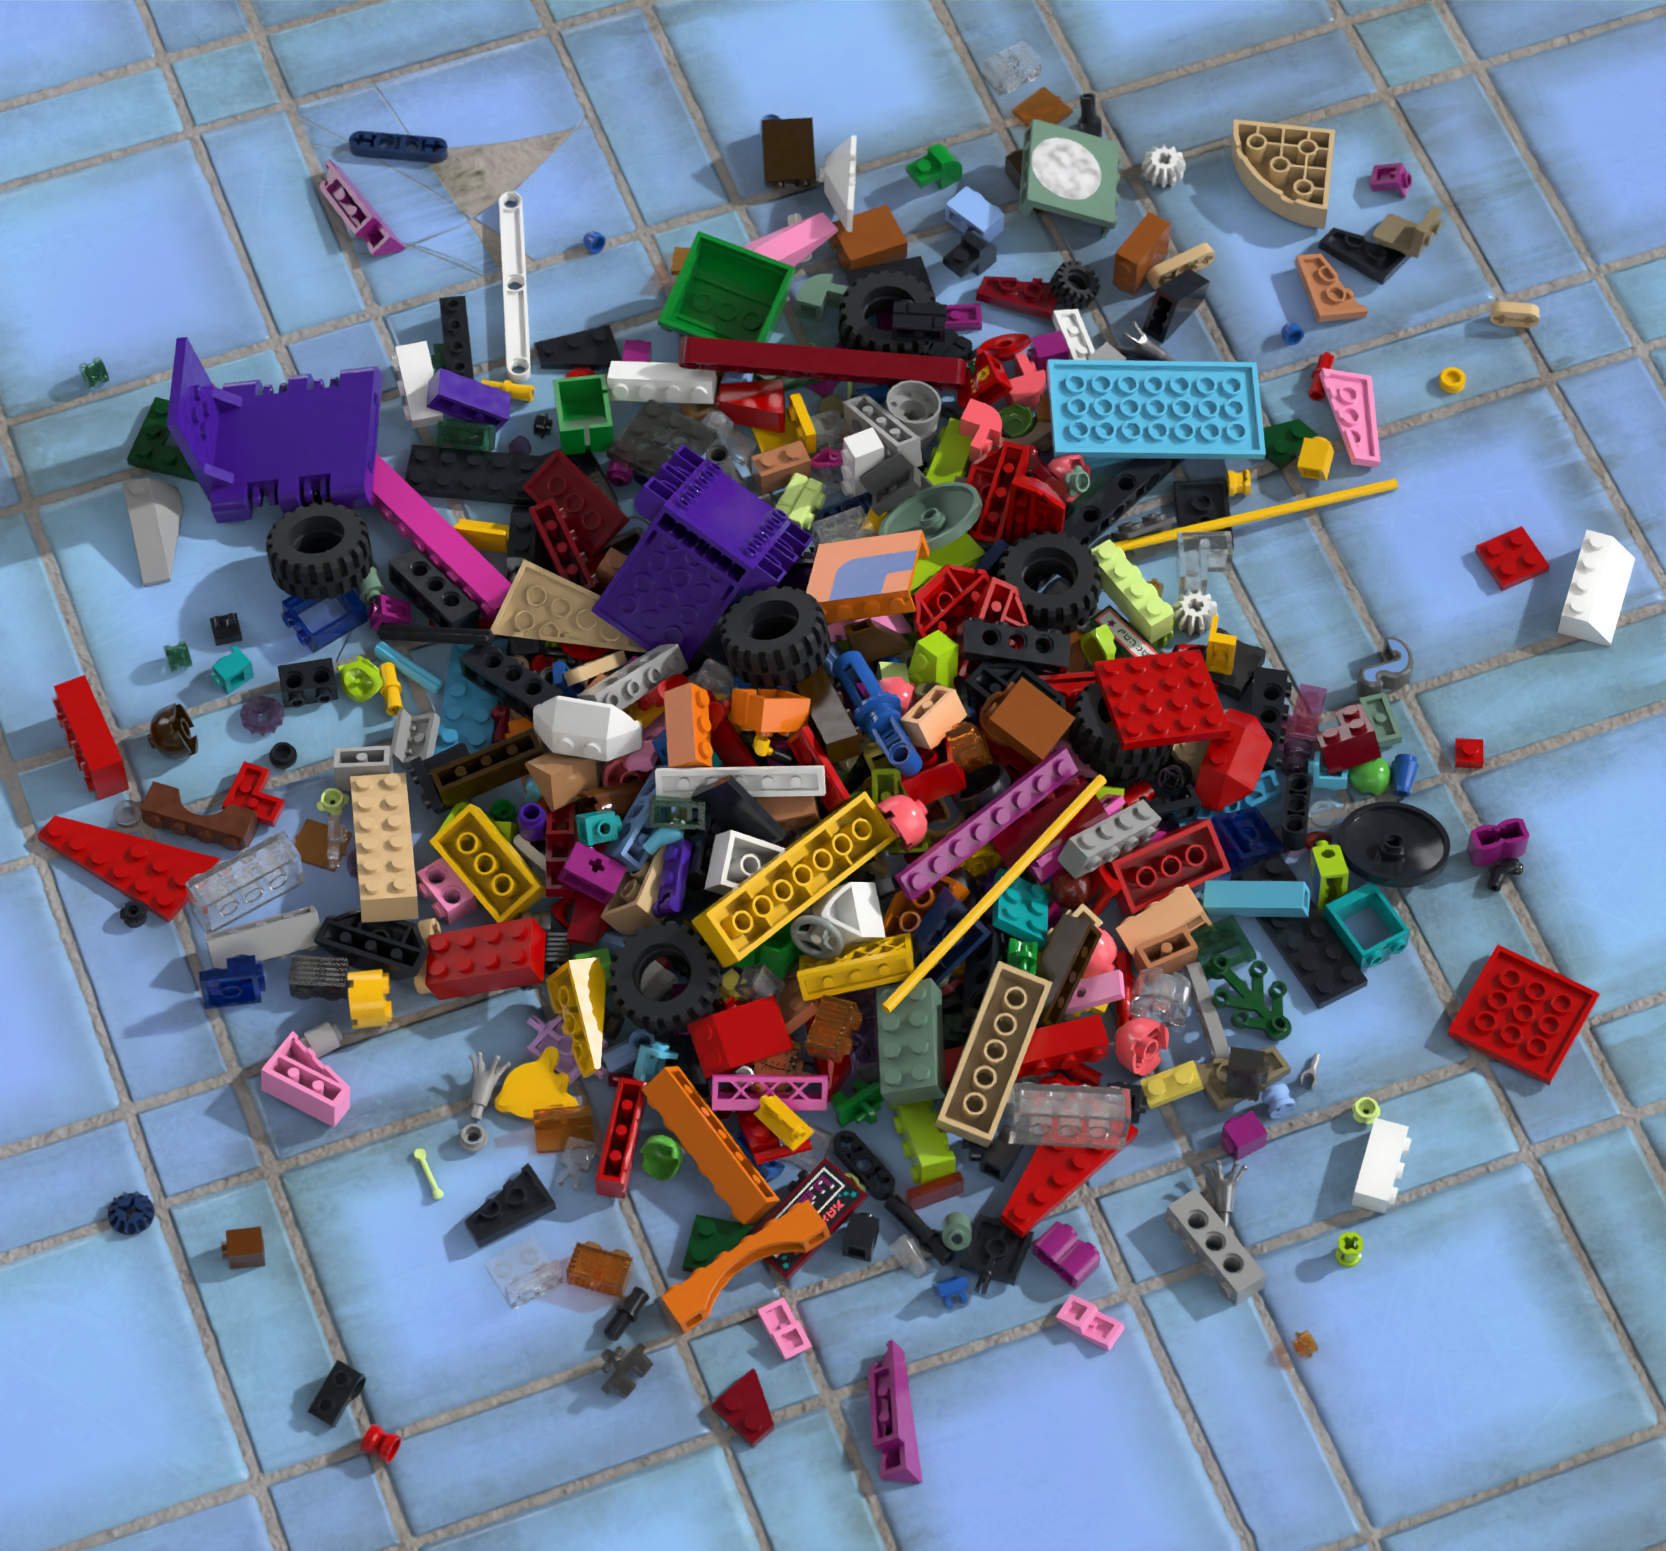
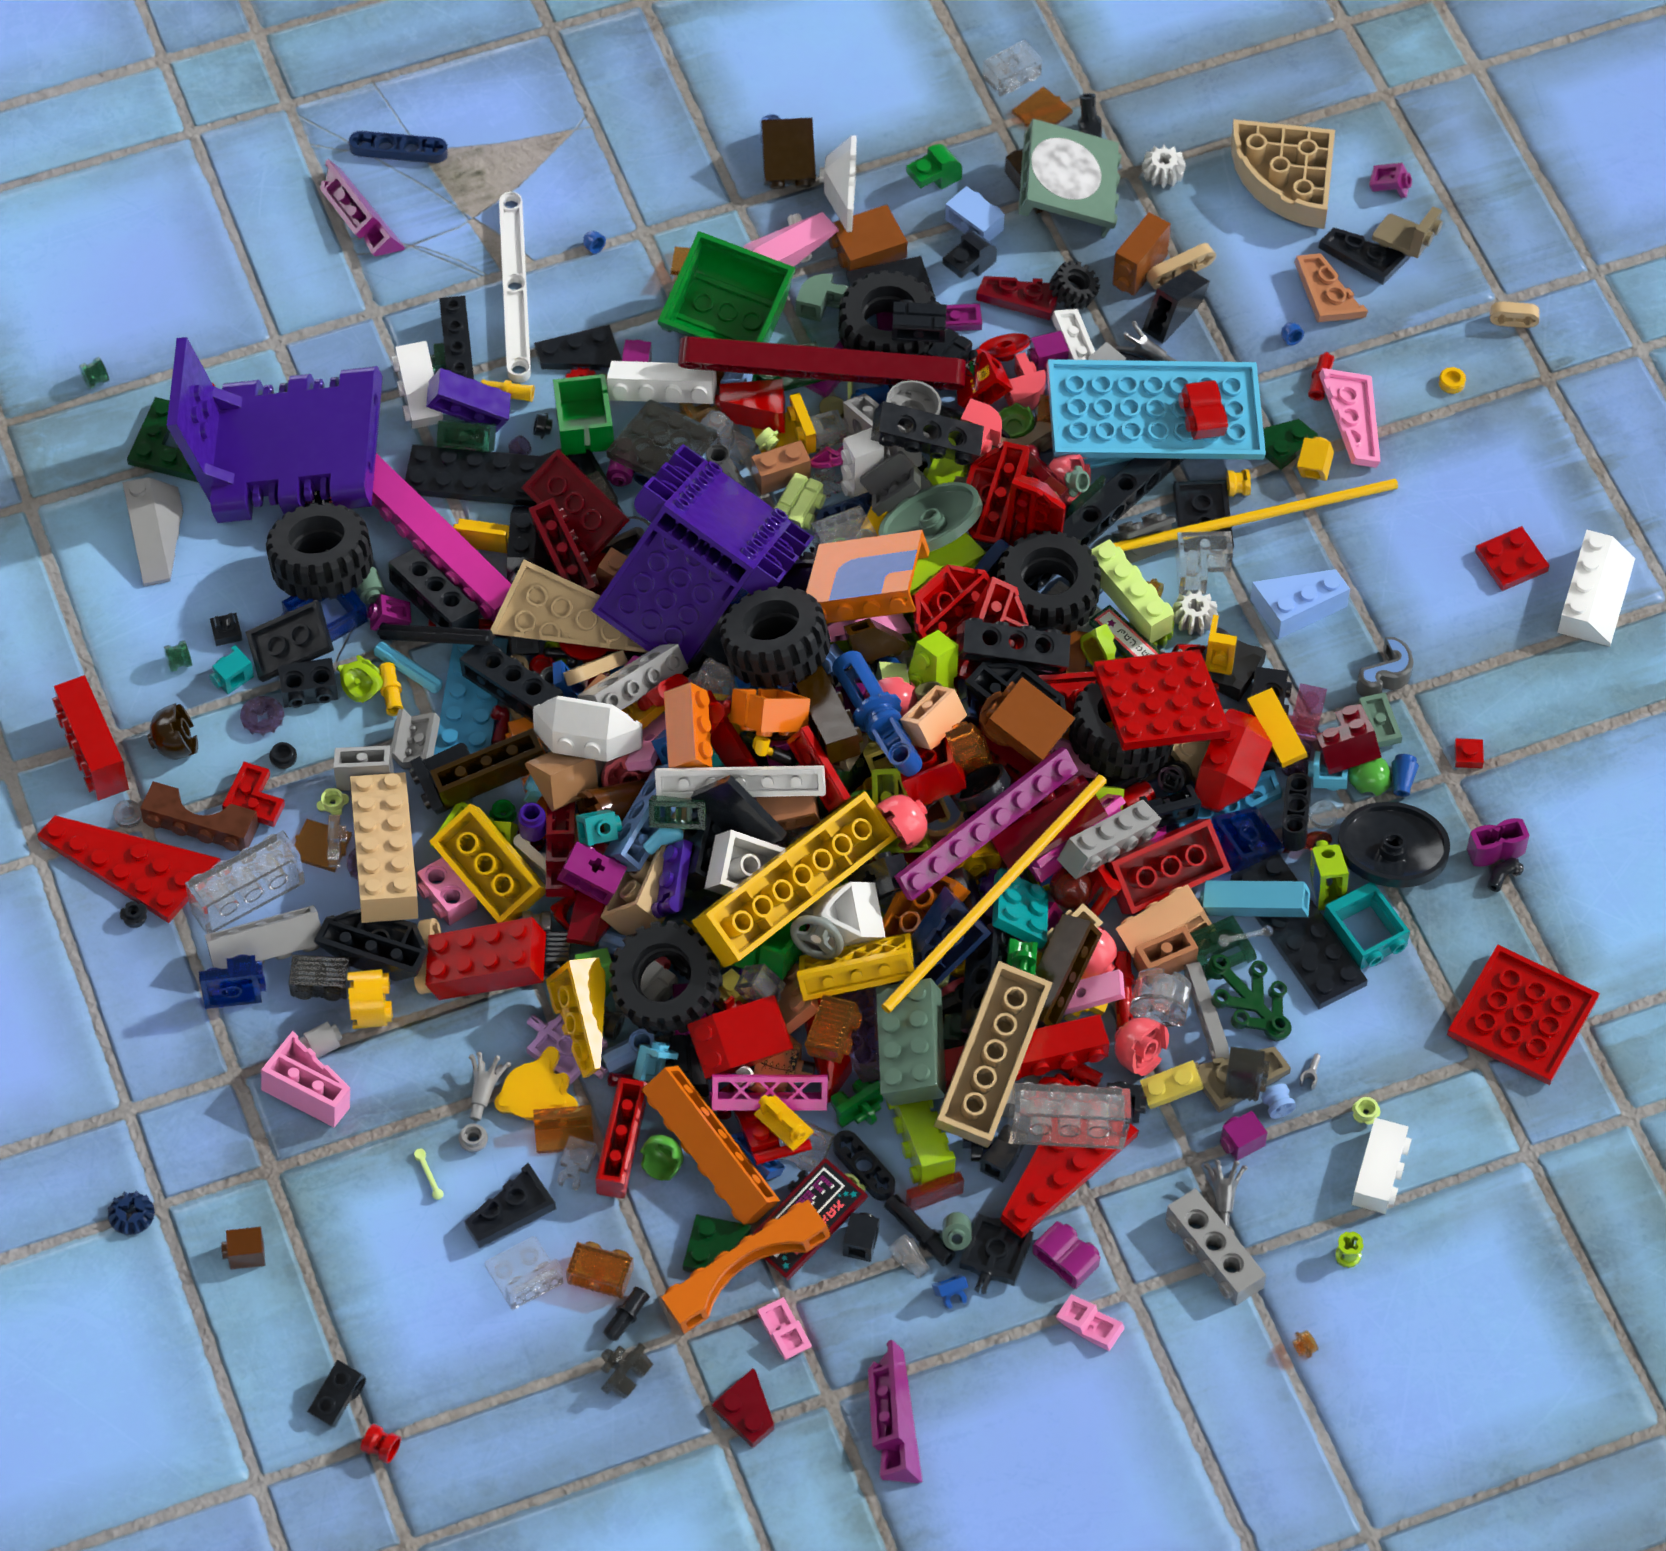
(289, 640): none -> black tile
(767, 439): none -> yellowish green plate
(940, 428): none -> black brick
(1203, 410): none -> red brick
(1225, 939): none -> clear hinge
(1278, 727): none -> yellow tile
(1299, 599): none -> light blue wedge

